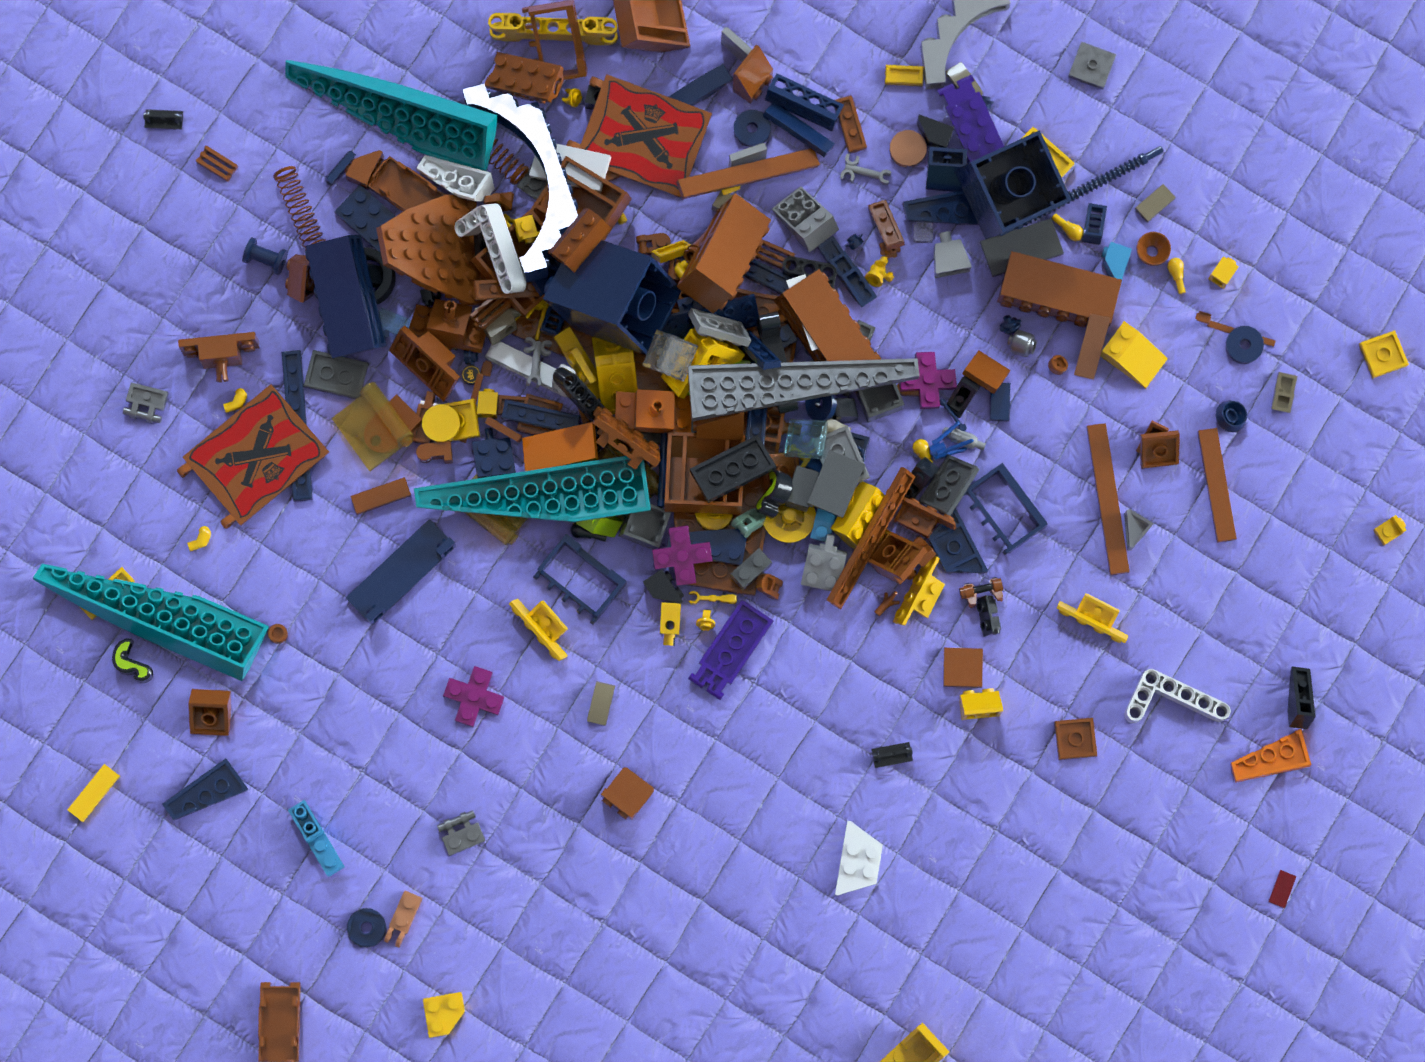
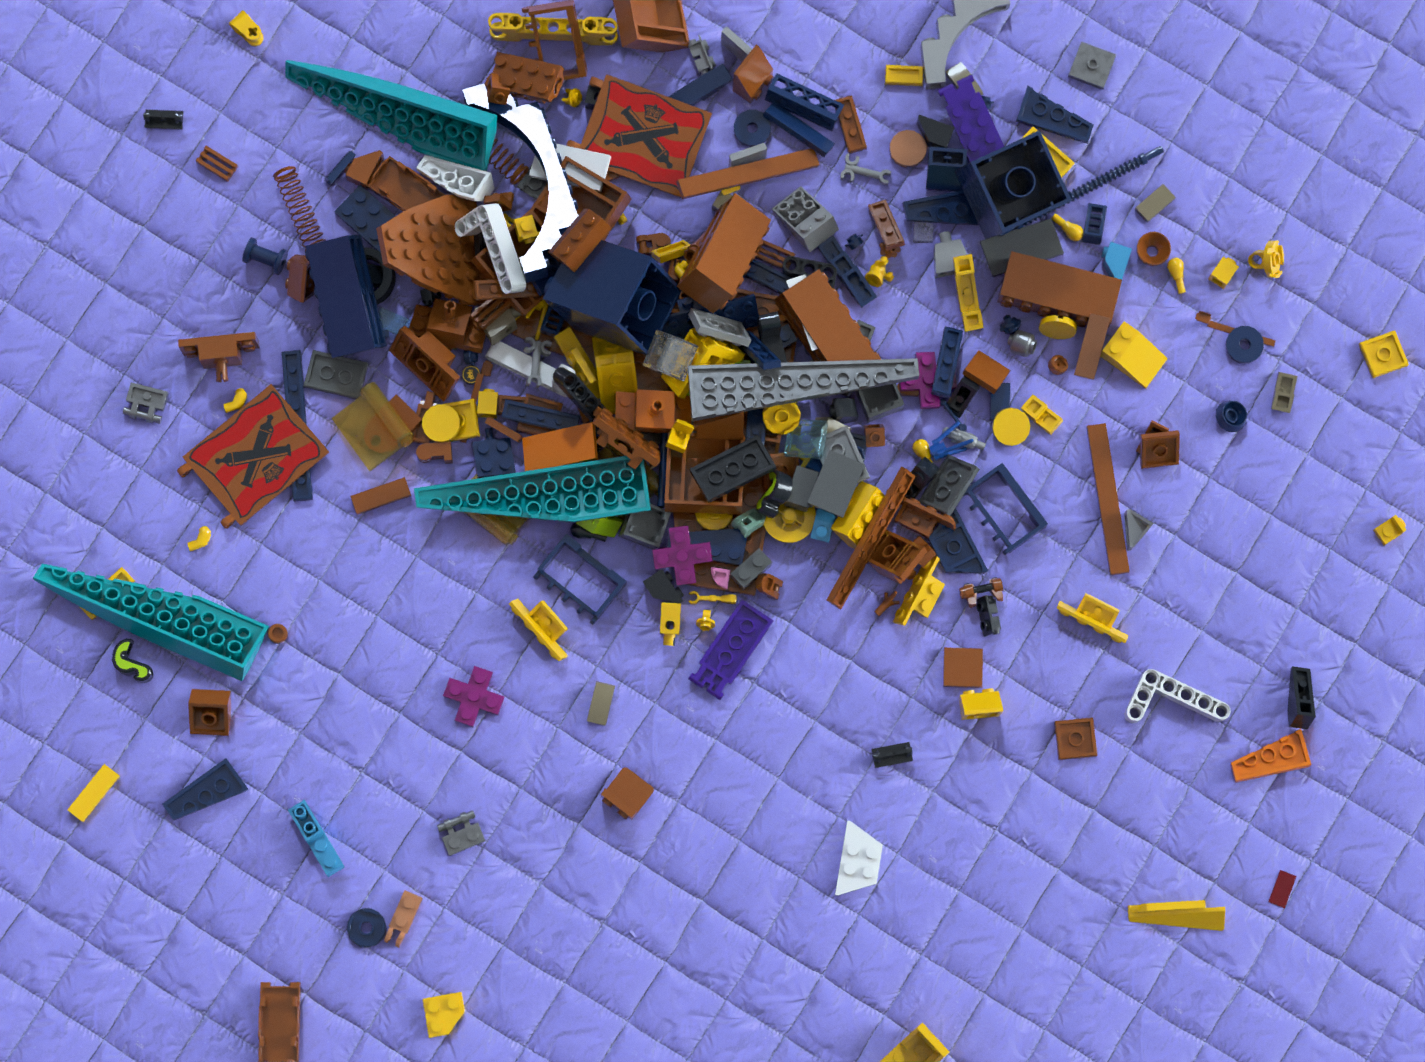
(245, 27): none -> yellow piece
(401, 572): dark blue bracket -> none
(495, 91): none -> dark orange bracket
(679, 435): none -> yellow bracket
(699, 48): none -> light grey hinge
(720, 577): none -> bright pink tile
(781, 418): none -> yellow tile
(823, 413): dark blue tile -> none
(823, 565): light grey hinge -> none
(874, 435): none -> dark orange bracket
(947, 362): none -> dark blue tile
(967, 292): none -> yellow slope
(1011, 426): none -> yellow tile
(1041, 414): none -> yellow slope
(1052, 117): none -> dark blue wing
(1057, 328): none -> yellow tile
(1181, 914): none -> yellow wedge
(1217, 485): dark orange tile -> none
(1271, 258): none -> yellow tile

